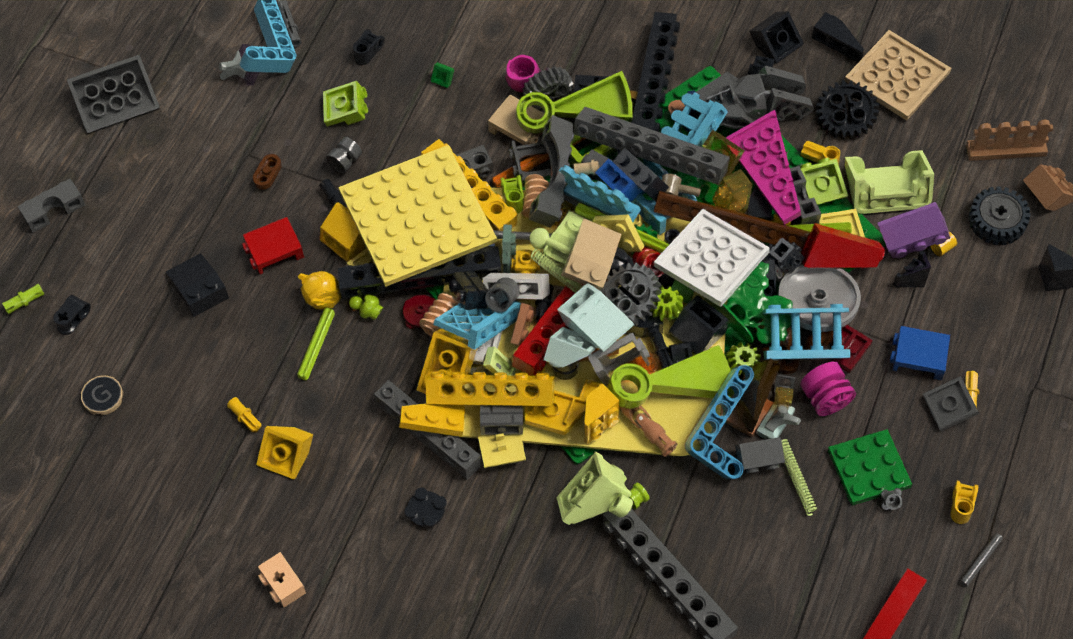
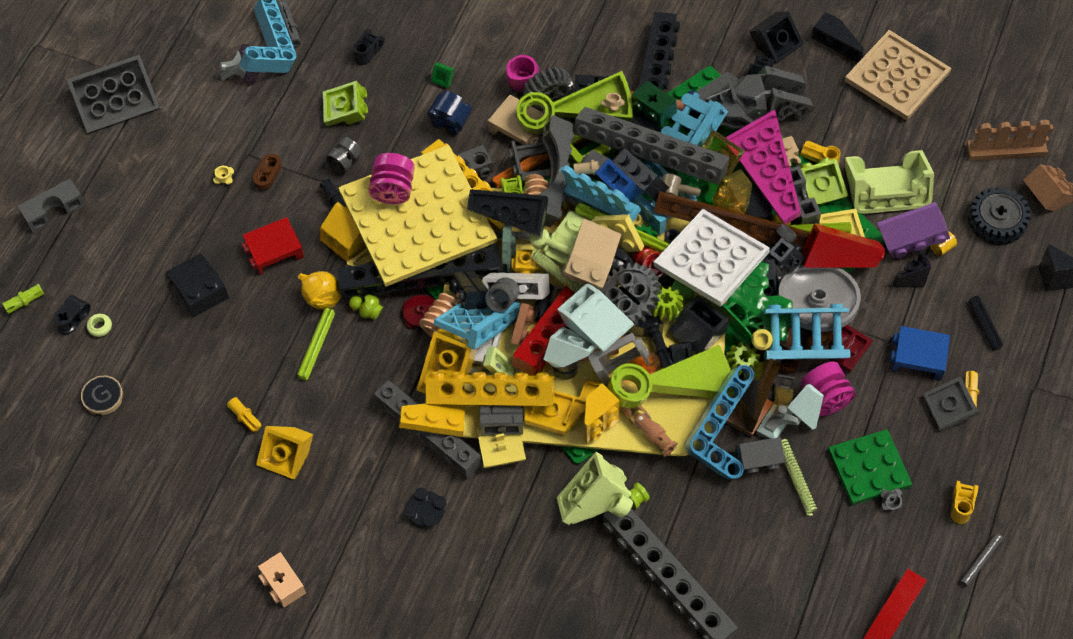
(100, 331): none -> yellowish green piece
(223, 170): none -> light yellow plate
(391, 178): none -> dark pink wheel
(449, 112): none -> dark blue brick
(514, 209): none -> black wing
(613, 101): none -> tan plate
(654, 103): none -> dark green brick
(762, 339): none -> light yellow plate
(786, 233): none -> dark grey tile
(791, 151): none -> tan plate
(807, 405): none -> light aqua slope
(828, 111): black gear -> none
(986, 322): none -> black axle

